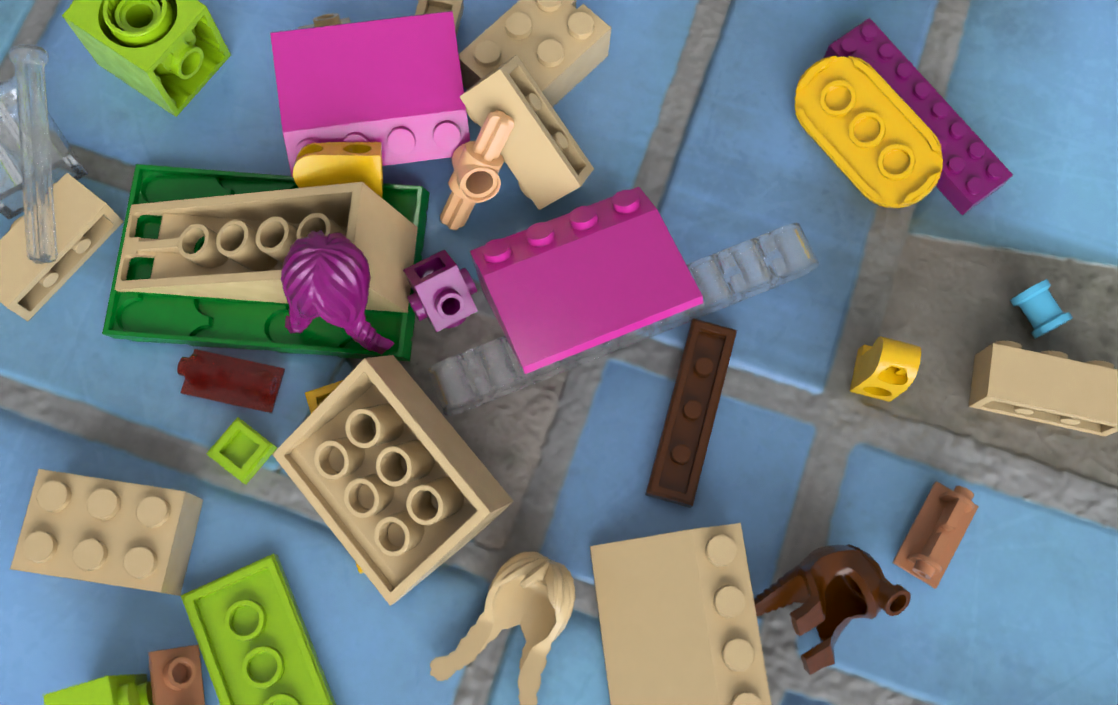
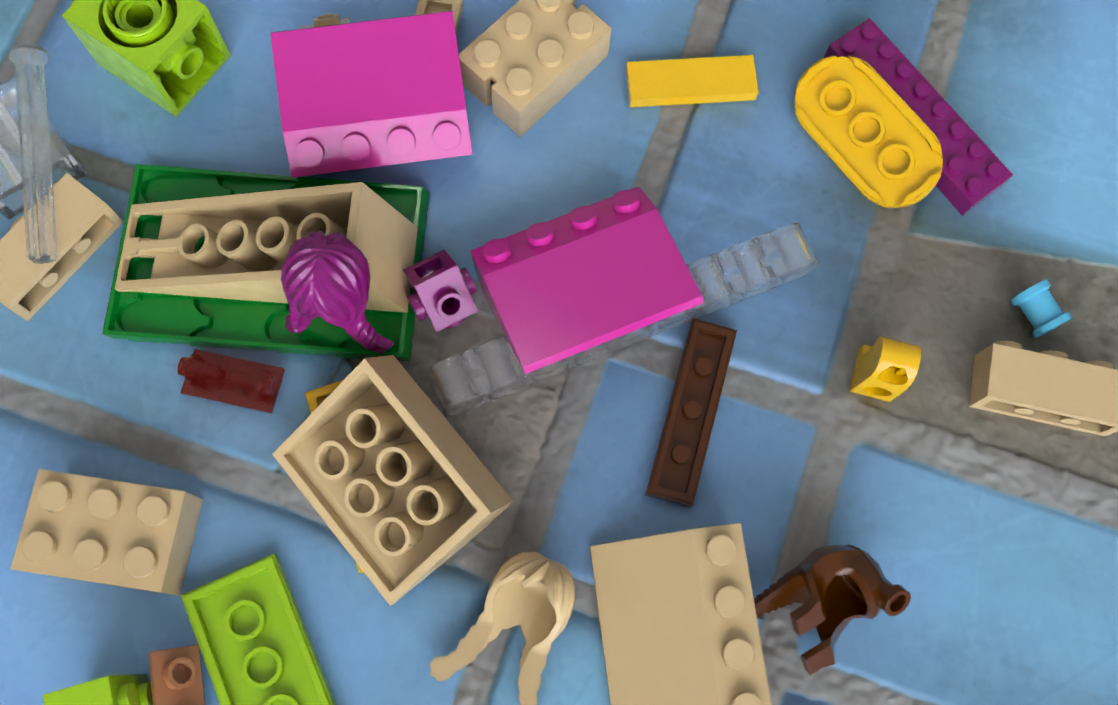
(241, 450): lime tile -> none
(340, 164): yellow leg -> none
(476, 170): light nougat axle -> none
(539, 145): tan brick -> none
(691, 81): none -> yellow tile
(936, 533): nougat hinge -> none

